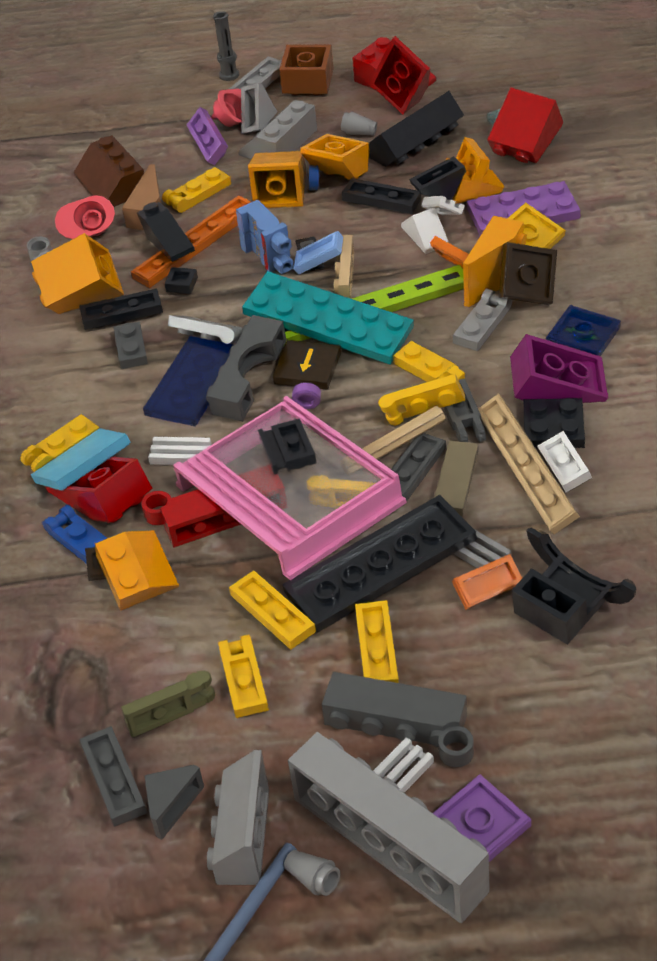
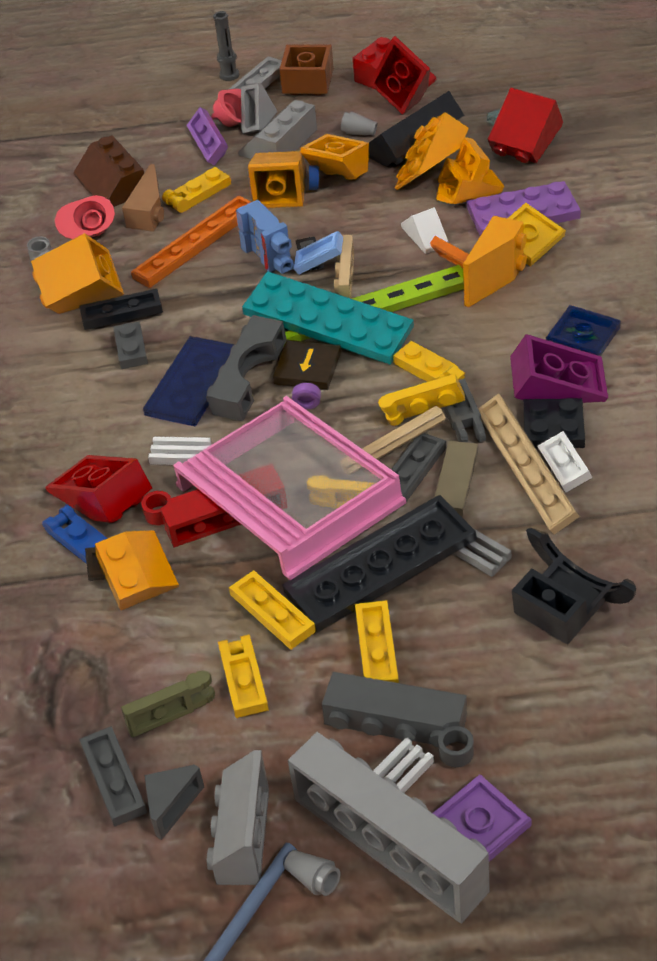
(58, 442): yellow hinge -> none
(80, 459): medium azure tile -> none
(164, 231): black slope -> none
(181, 280): black plate -> none
(208, 329): plate -> none
(287, 446): black plate -> none
(381, 196): black plate -> none
(432, 145): none -> light orange slope
(440, 179): black slope -> none
(442, 206): white tile -> none
(481, 320): light grey plate -> none
(487, 581): orange tile -> none
(528, 273): dark brown tile -> none

